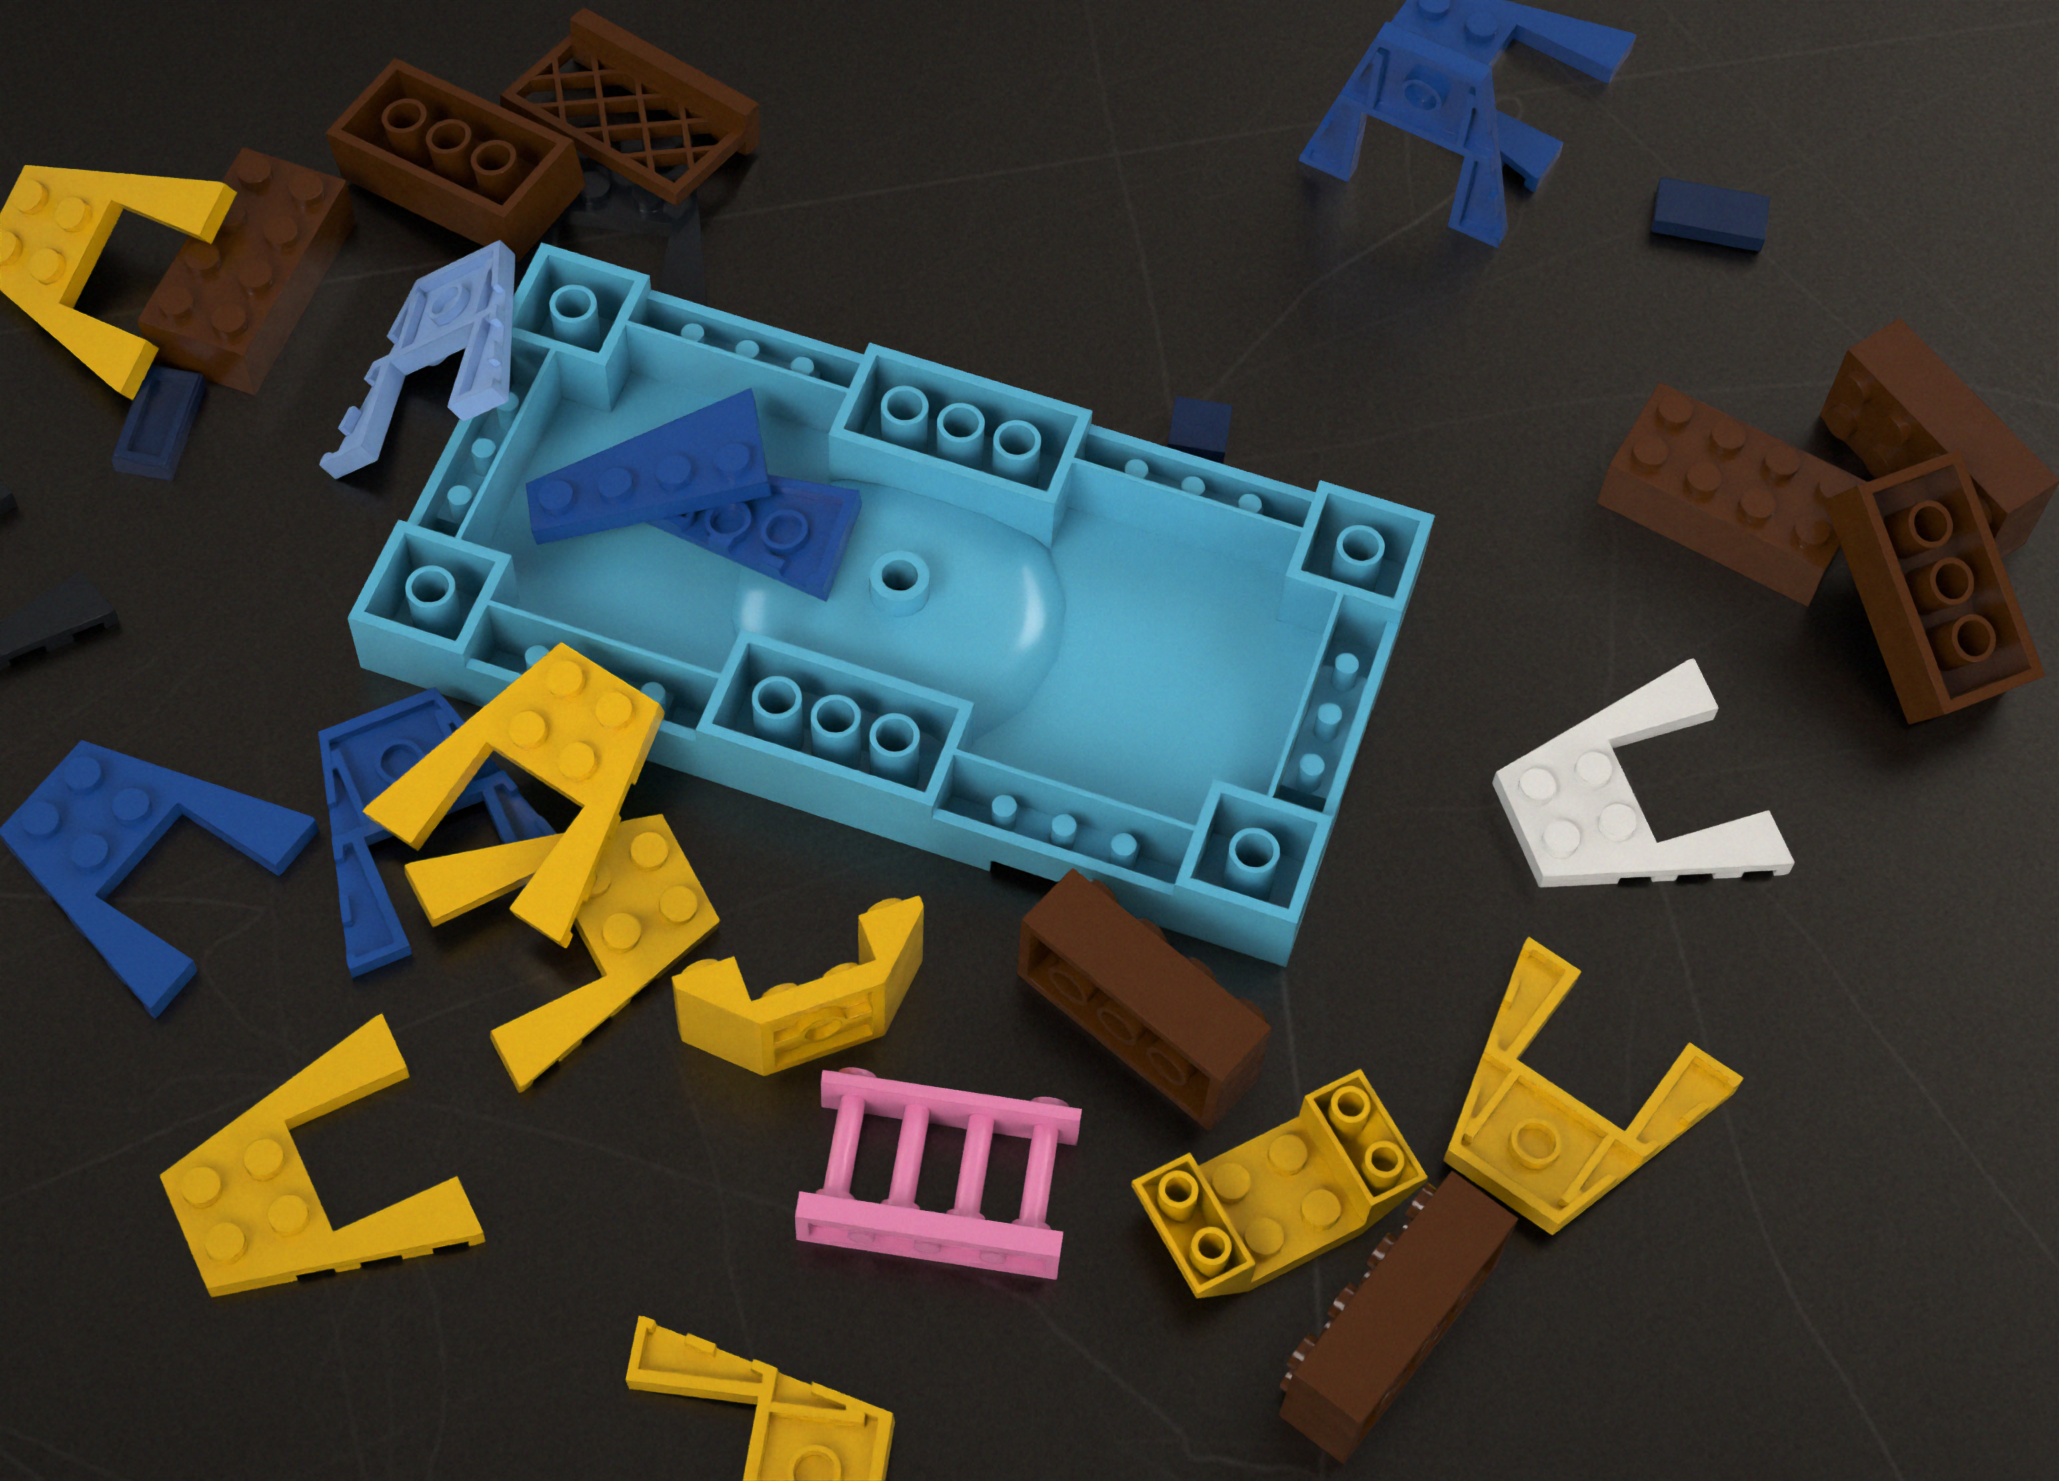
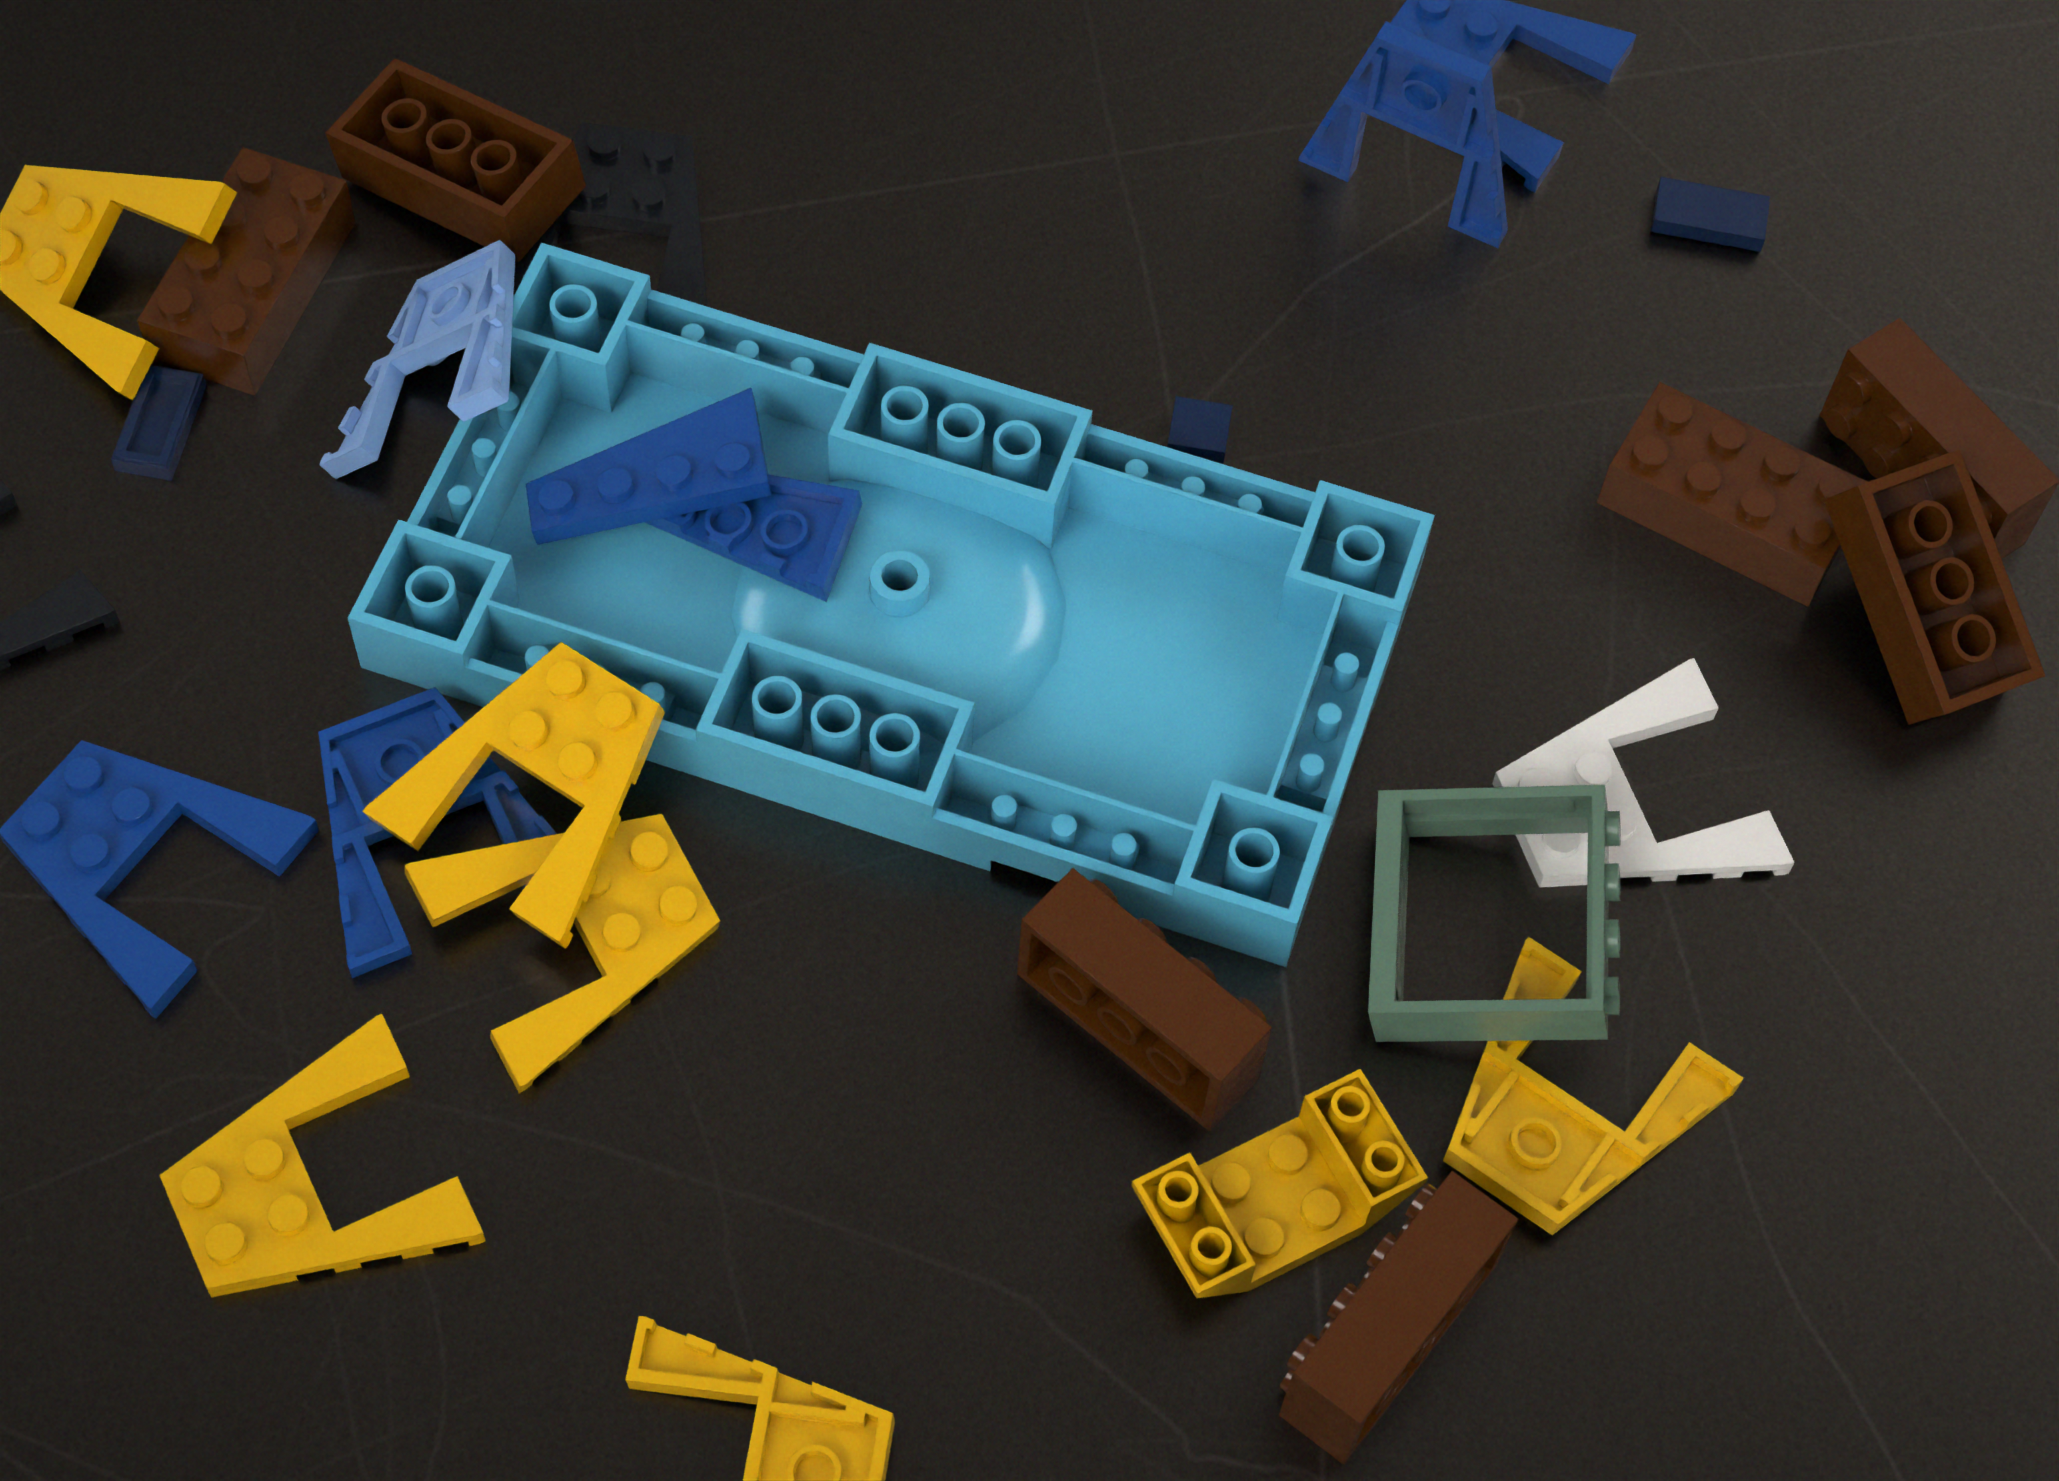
(658, 83): reddish brown fence -> none
(810, 1019): yellow slope -> none
(962, 1233): bright pink fence -> none
(1492, 812): none -> sand green window

